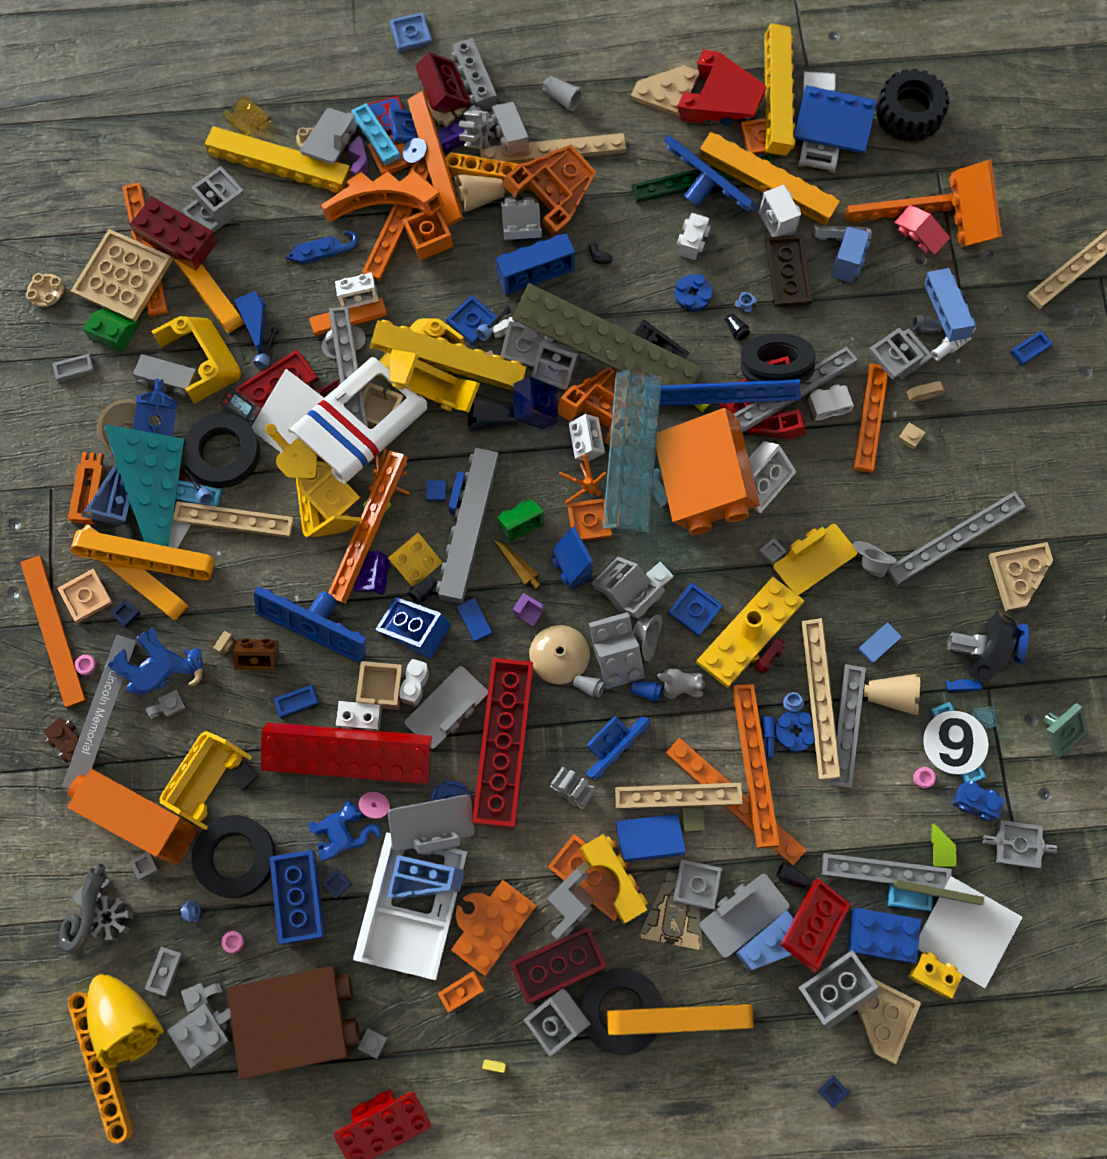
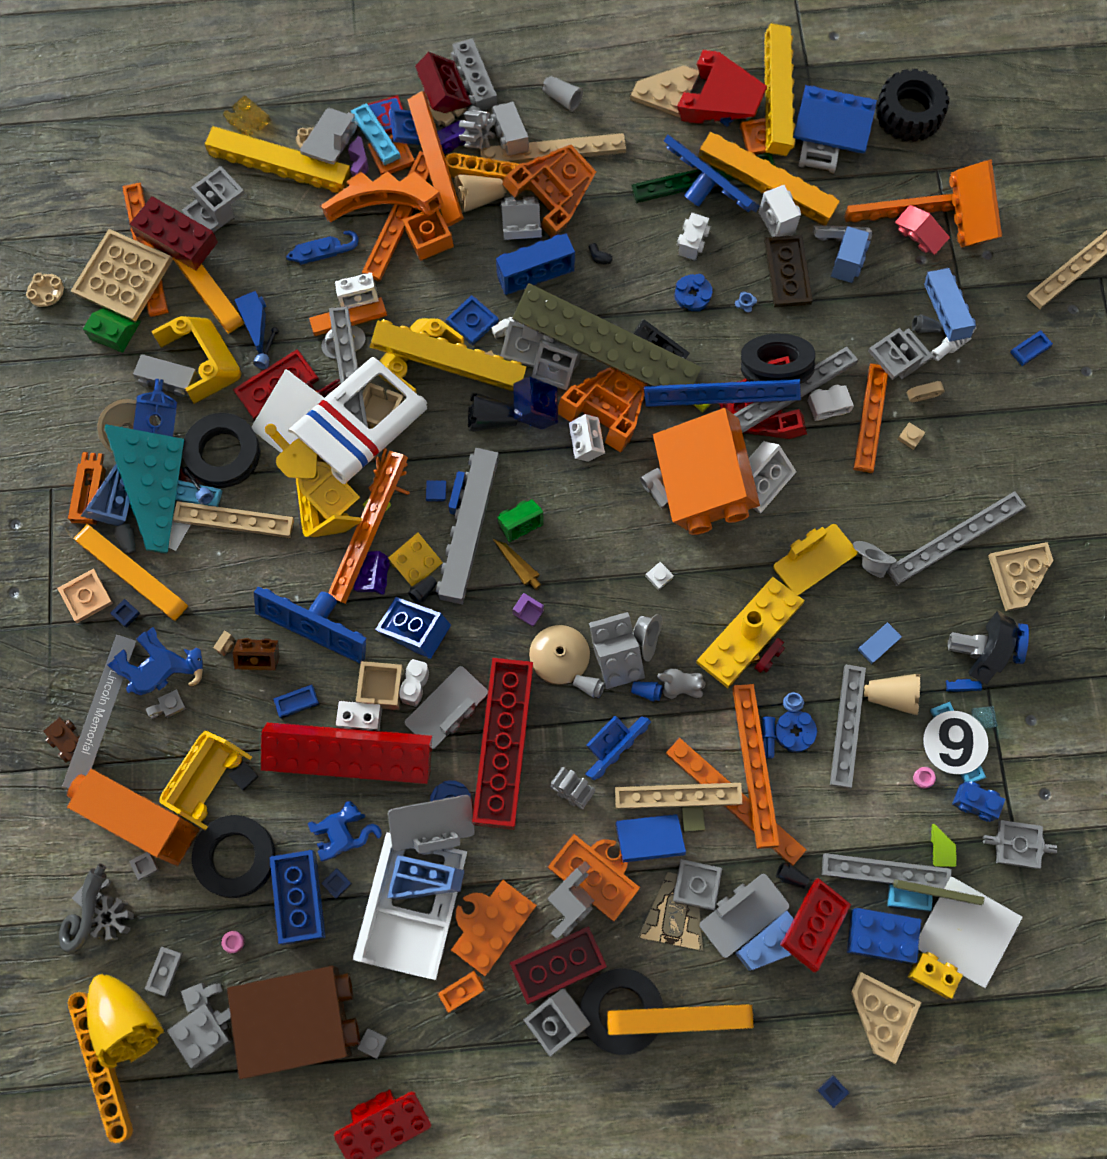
(53, 632): orange tile -> none
(73, 368): light grey tile -> none
(85, 665): bright pink tile -> none
(142, 555): light orange beam -> none
(191, 911): medium blue plate -> none
(239, 405): tile -> none
(374, 805): bright pink piece -> none
(410, 32): medium blue tile -> none
(414, 150): piece -> none
(431, 382): yellow windscreen -> none
(474, 620): blue tile -> none
(484, 331): medium blue hinge -> none
(494, 1065): light yellow tile -> none
(572, 560): blue slope -> none
(588, 484): orange plant -> none
(588, 519): orange plate -> none
(628, 587): light grey bracket -> none
(628, 902): yellow arch -> none
(632, 452): clear light blue brick -> none
(695, 609): blue tile -> none
(737, 327): black cone -> none
(772, 551): light grey tile -> none
(820, 80): white sticker -> none
(821, 700): tan plate -> none
(840, 990): light grey brick -> none
(1066, 730): sand green tile -> none

